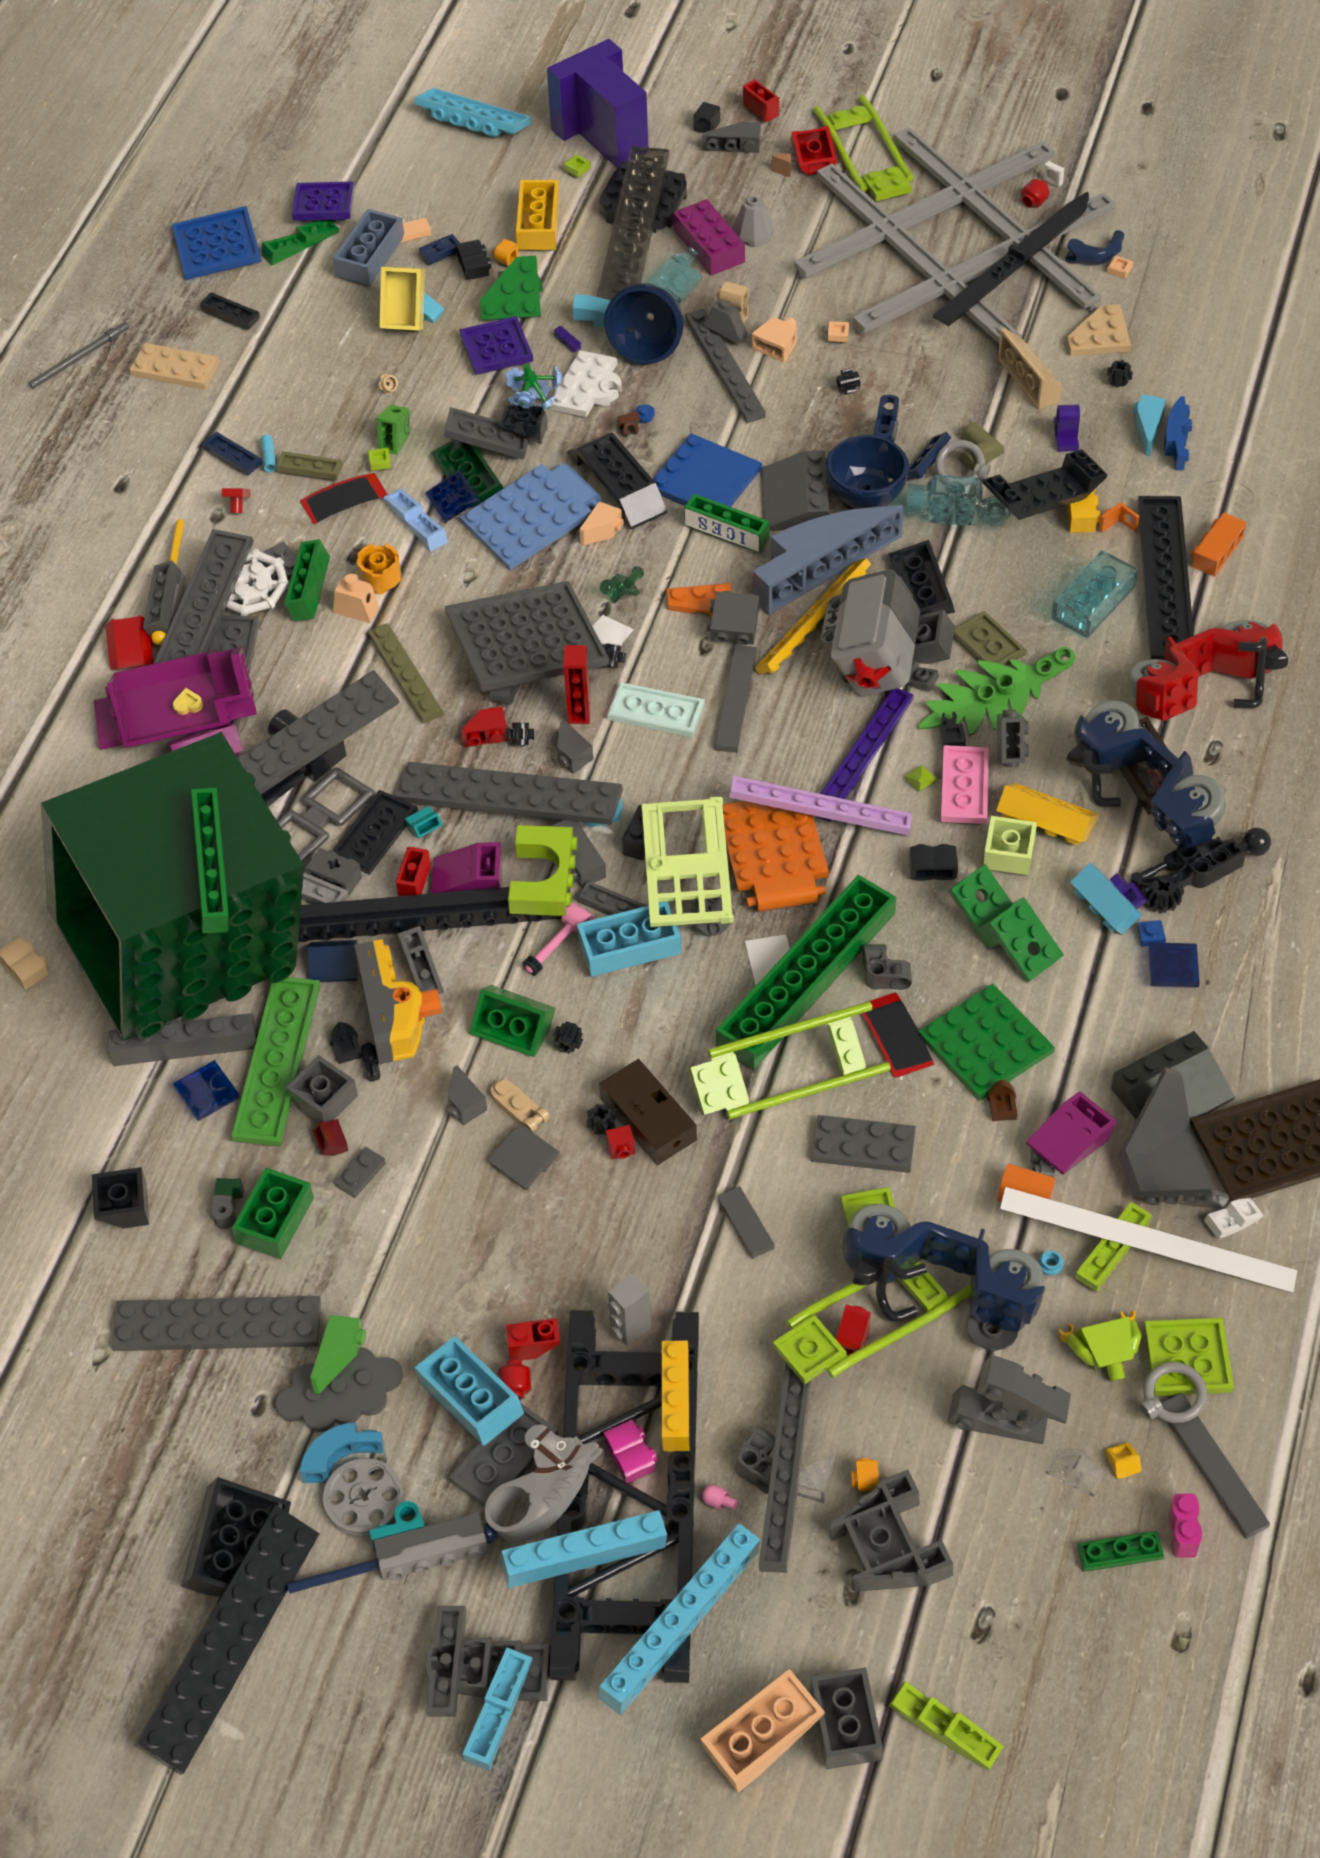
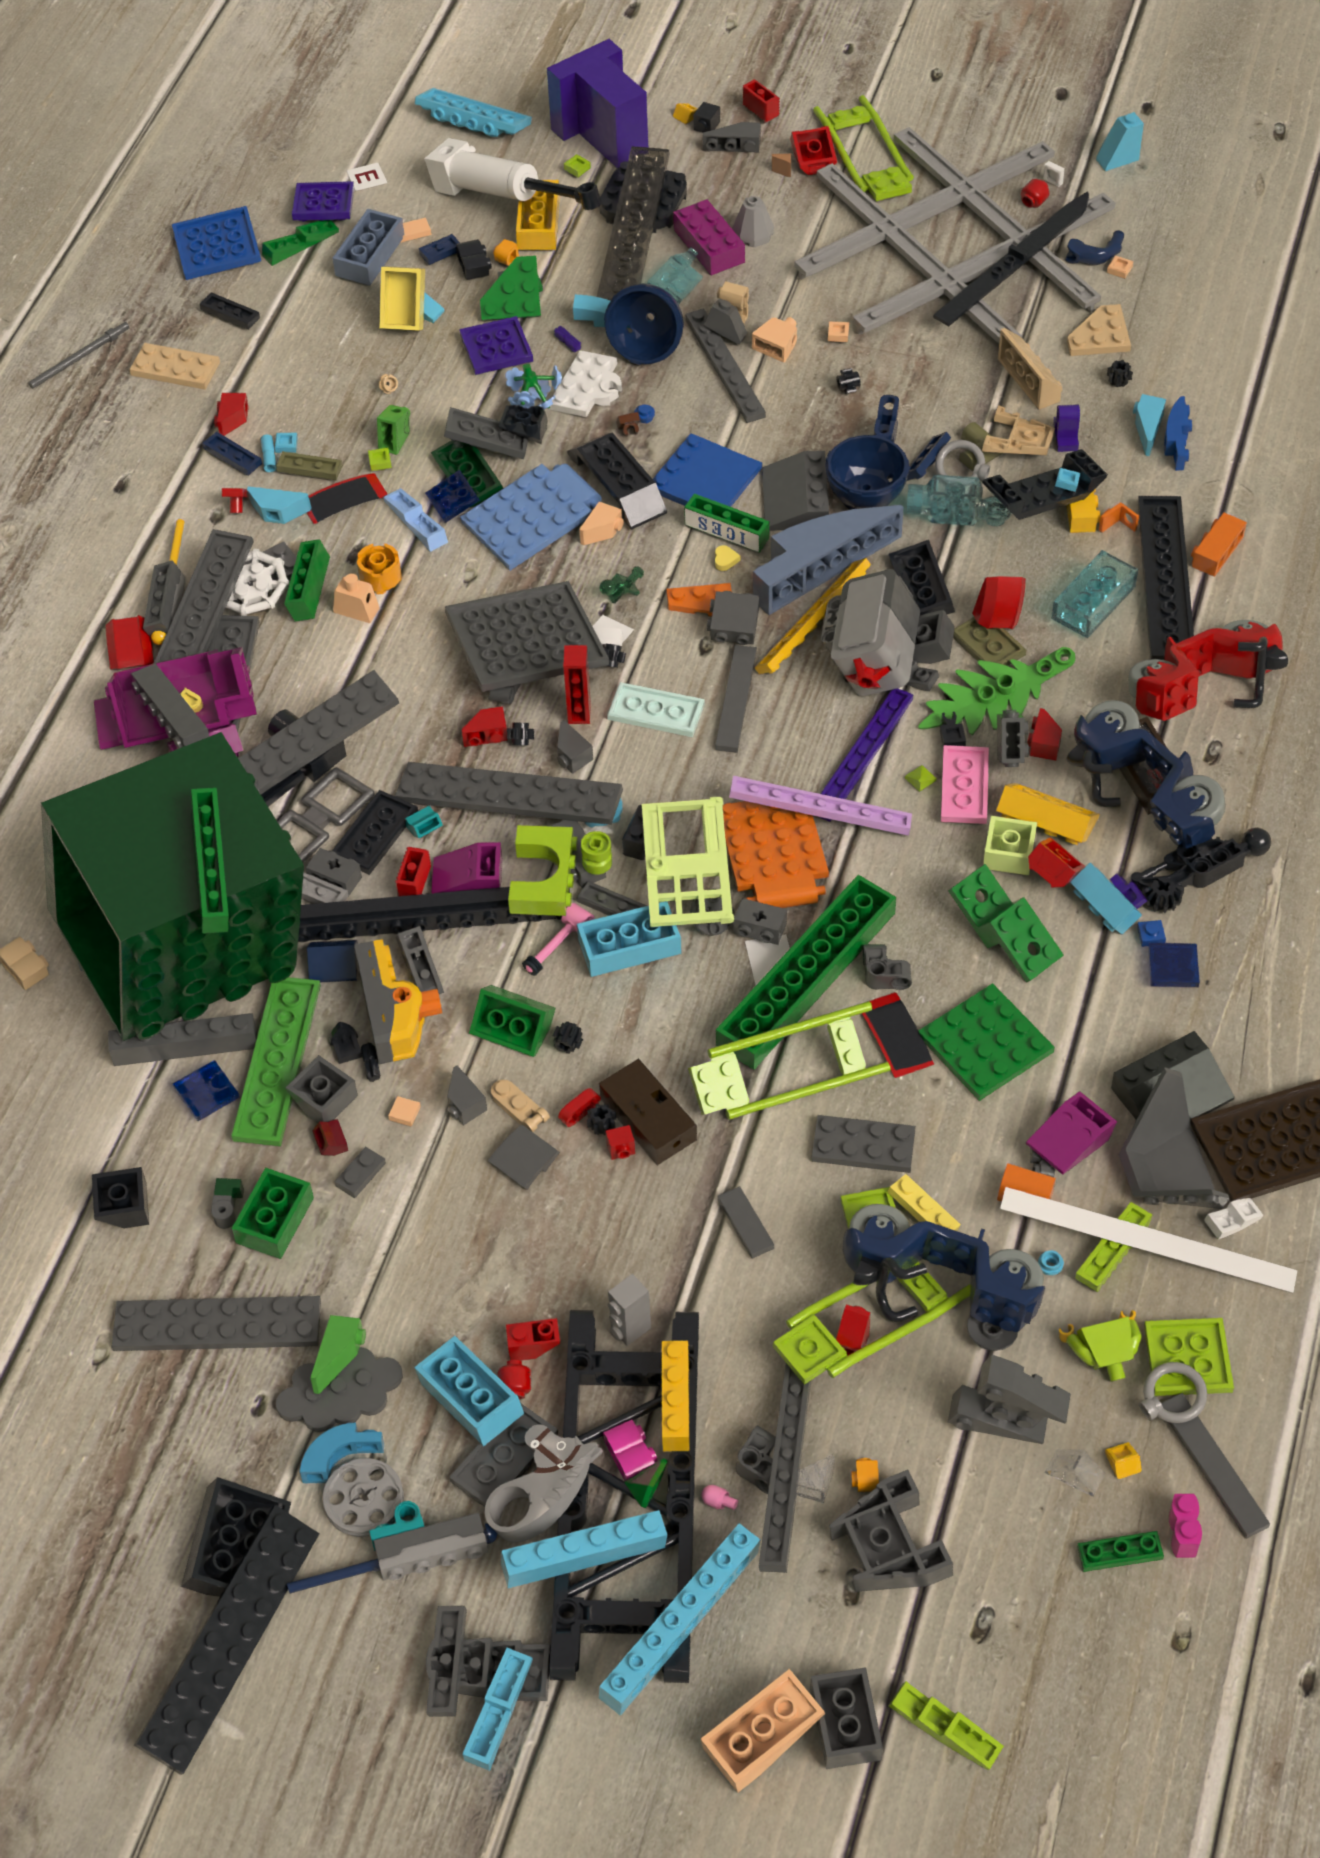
(168, 706): none -> dark grey brick
(231, 411): none -> red slope
(278, 505): none -> medium azure slope
(286, 442): none -> medium azure tile
(367, 176): none -> white sticker
(404, 1111): none -> light nougat tile
(405, 673): olive plate -> none
(457, 167): none -> white piece
(578, 1107): none -> red beam
(596, 852): none -> lime wheel
(646, 1482): none -> green slope
(684, 112): none -> yellow slope
(725, 558): none -> light yellow tile
(760, 921): none -> dark grey brick
(920, 1204): none -> light yellow plate
(933, 862): black brick -> none
(1000, 602): none -> red slope
(1002, 1101): reddish brown tile -> none
(1025, 436): none -> tan wing
(1046, 736): none -> red slope
(1054, 863): none -> red slope
(1067, 479): none -> medium azure tile
(1121, 143): none -> medium azure slope

